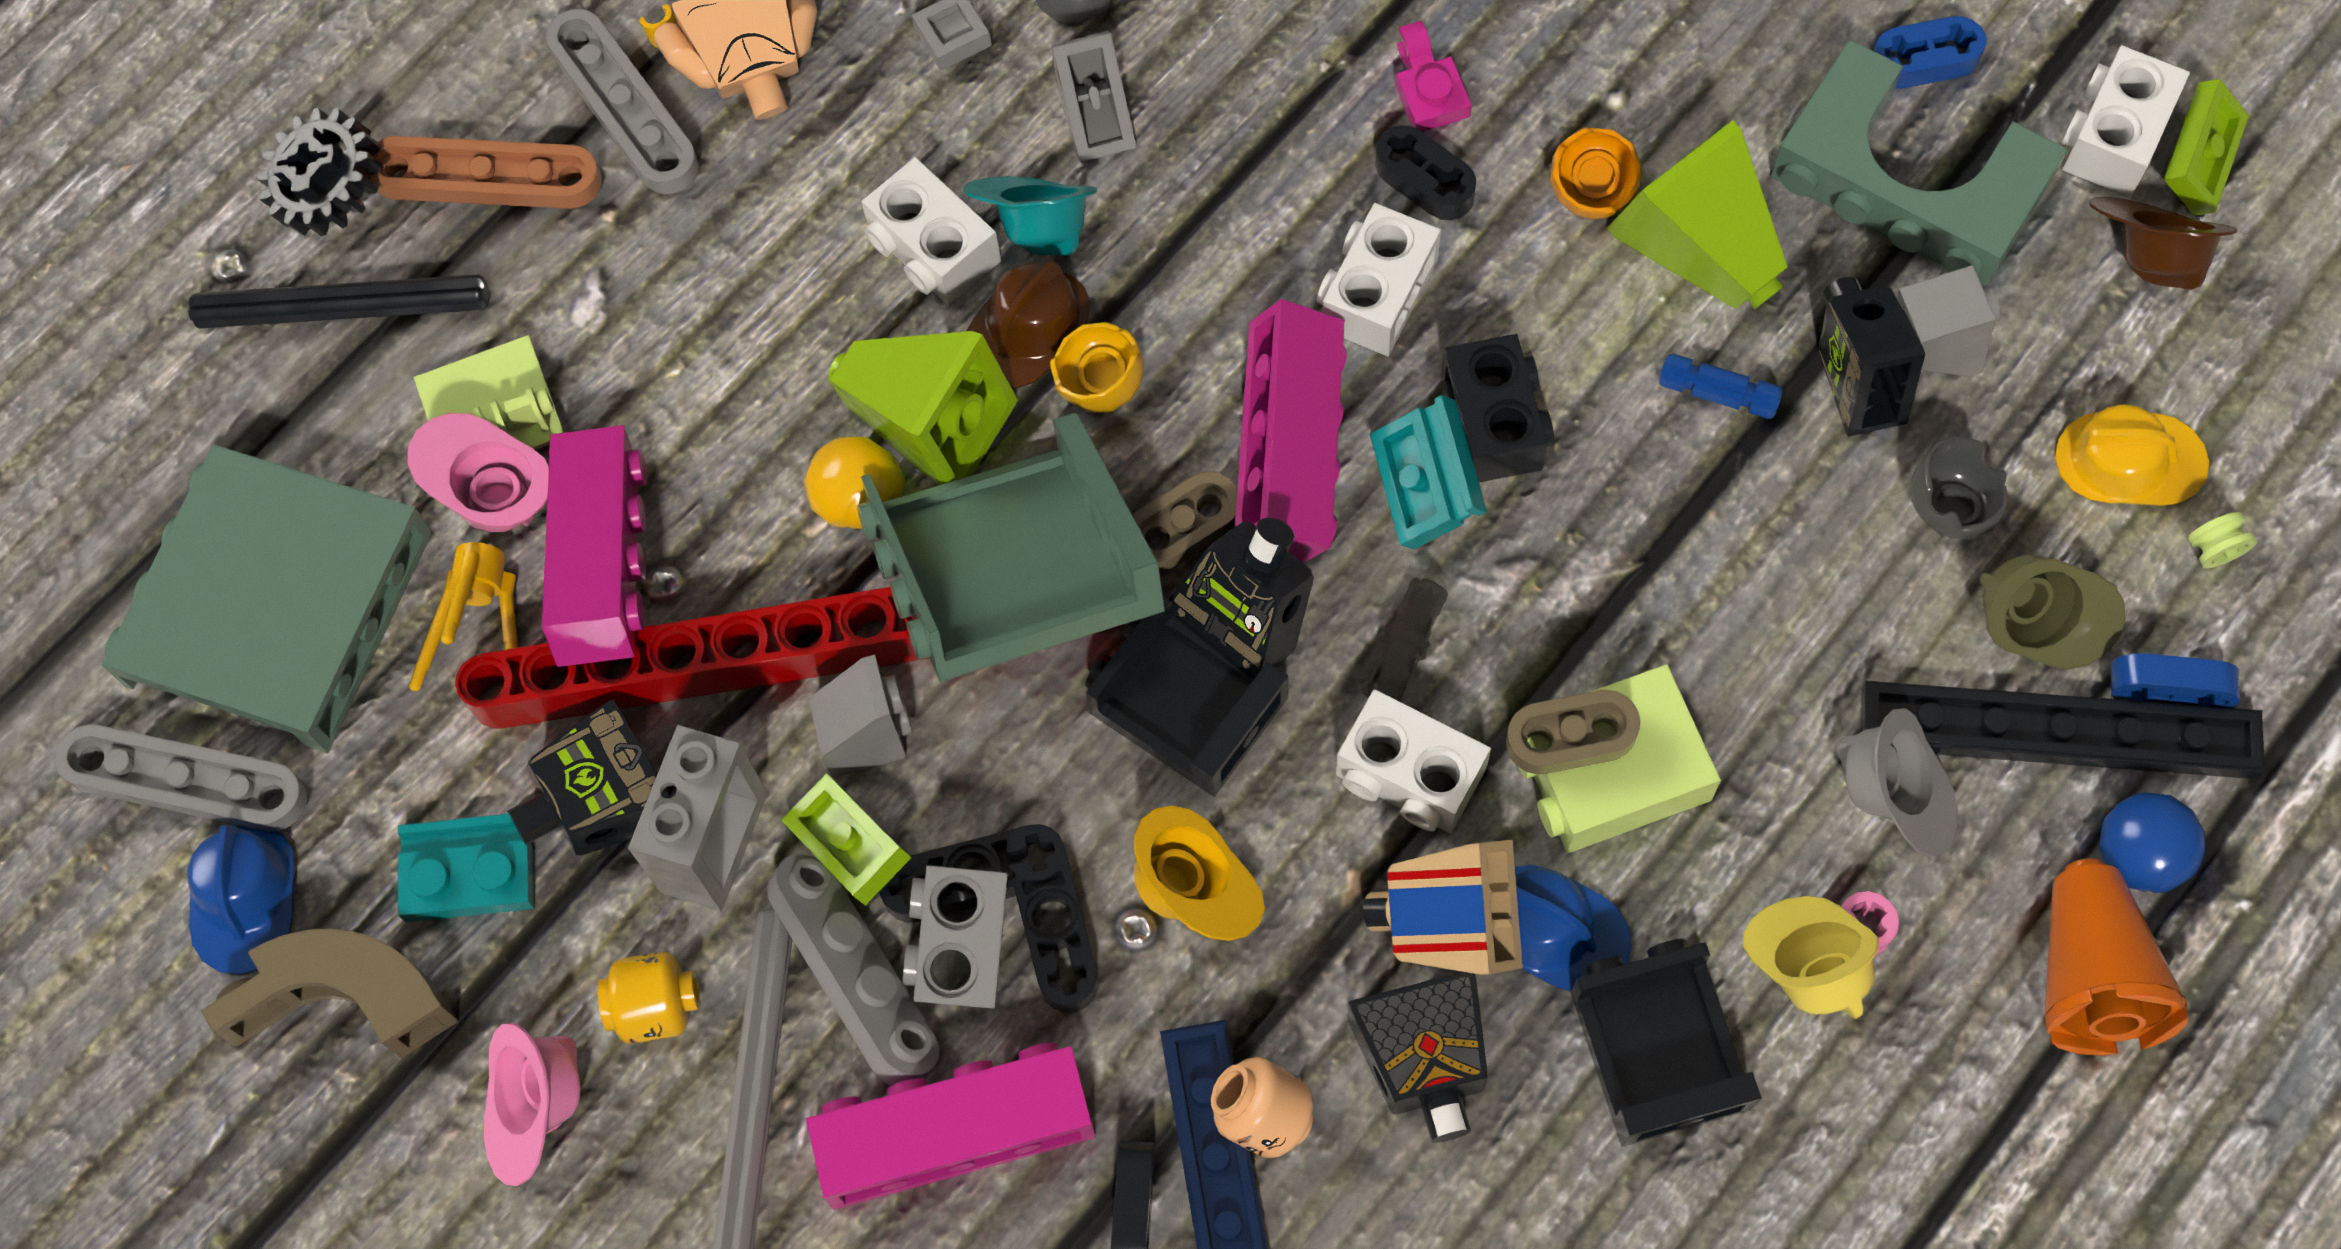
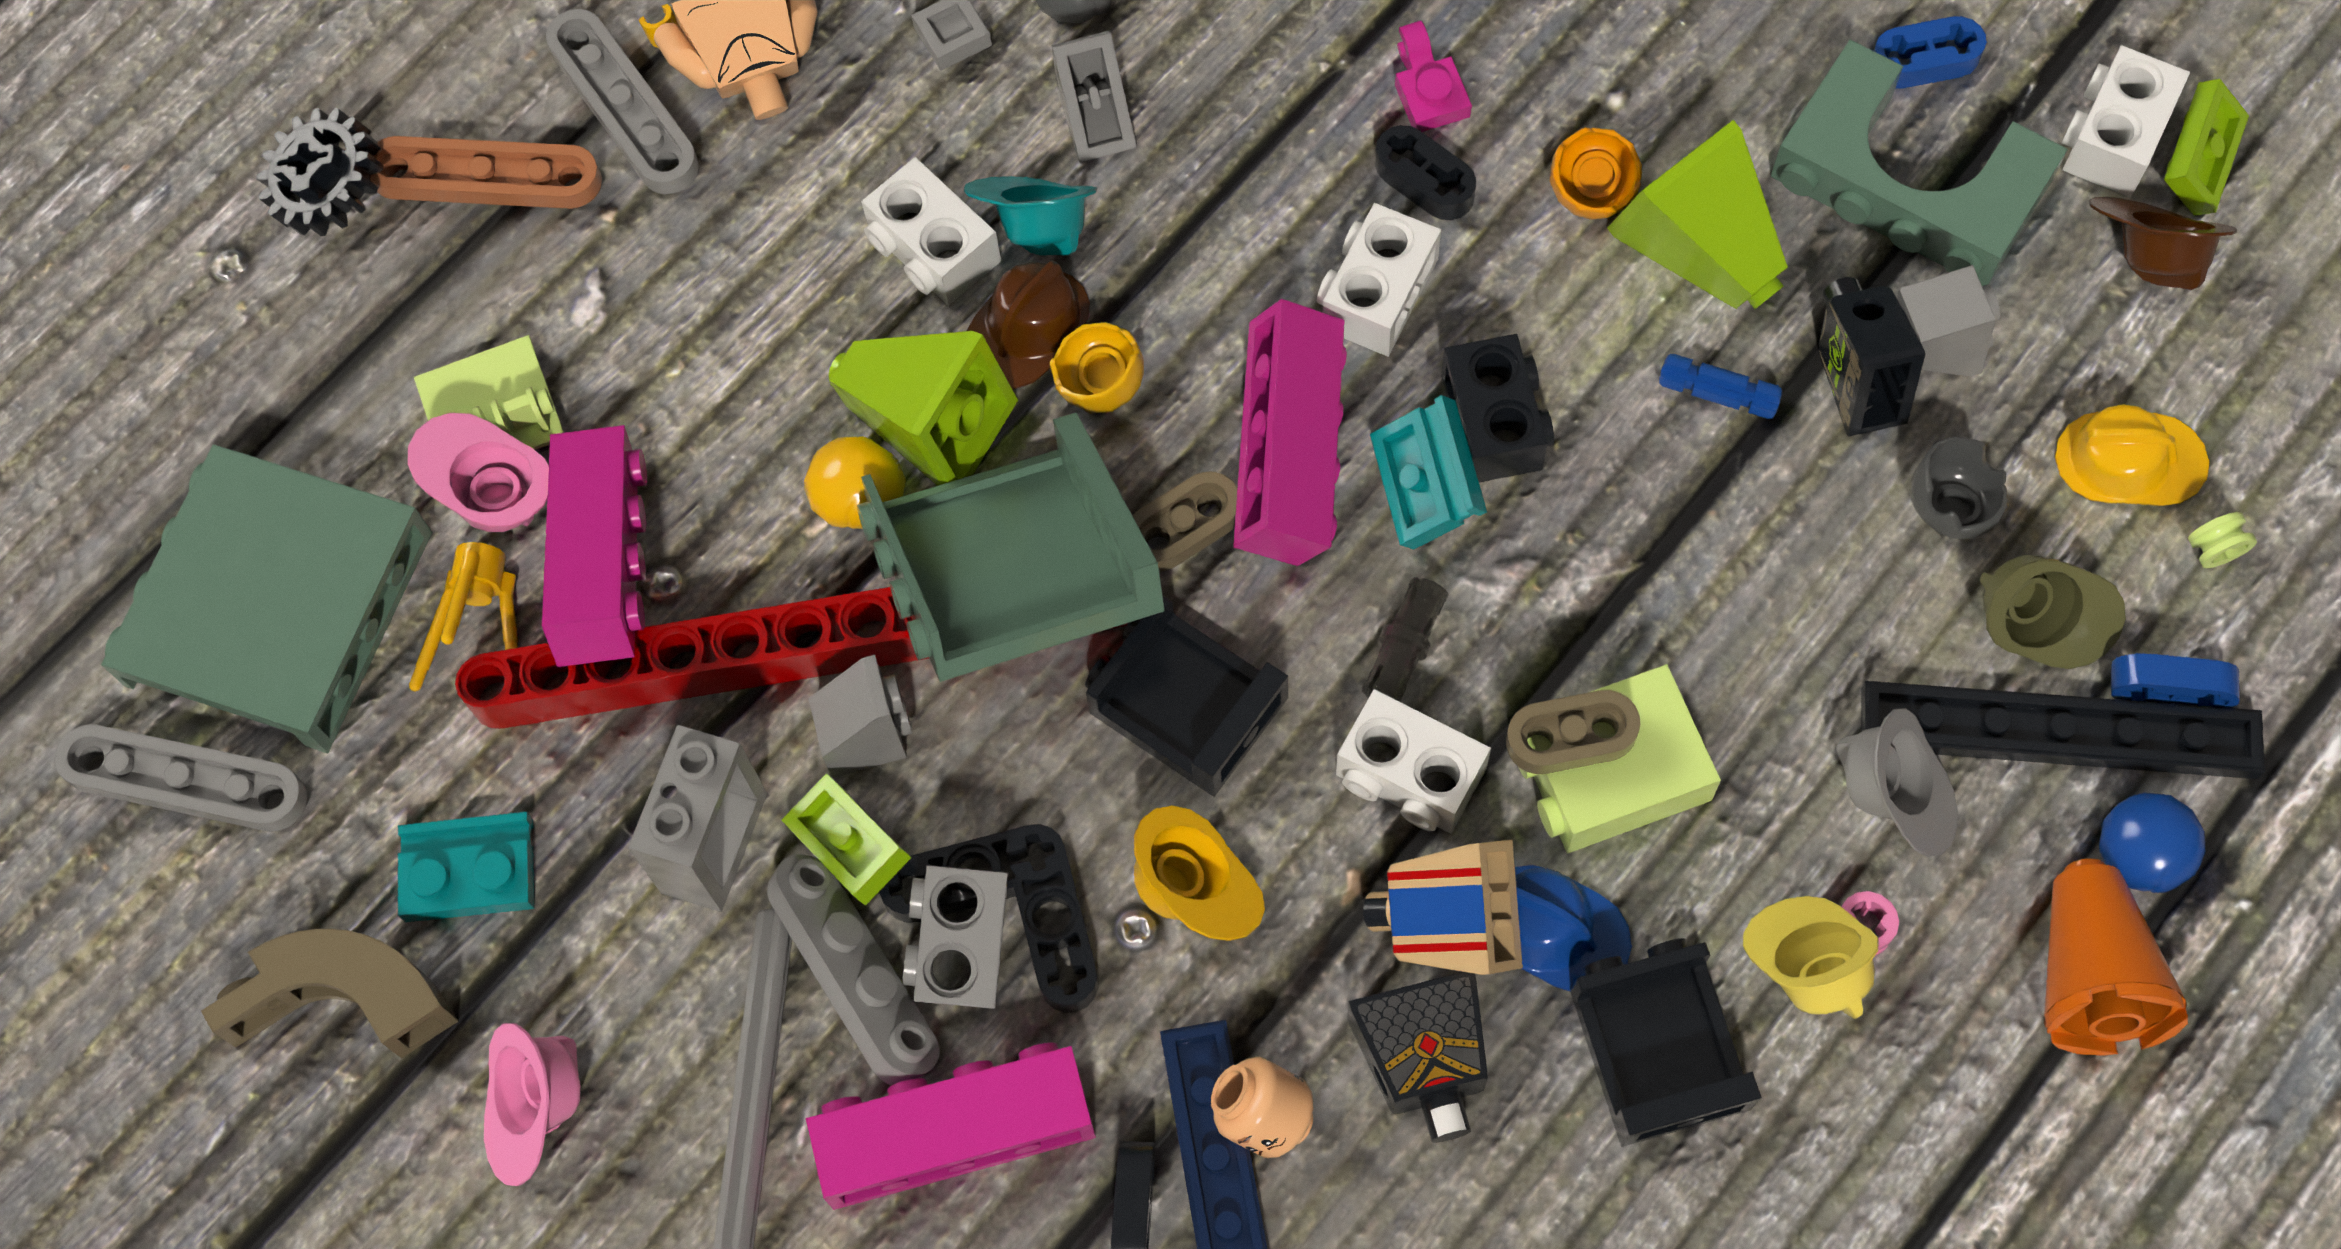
(239, 895): blue piece -> none
(338, 301): black axle -> none
(588, 784): black torso -> none
(647, 997): yellow head -> none
(1248, 594): black torso -> none

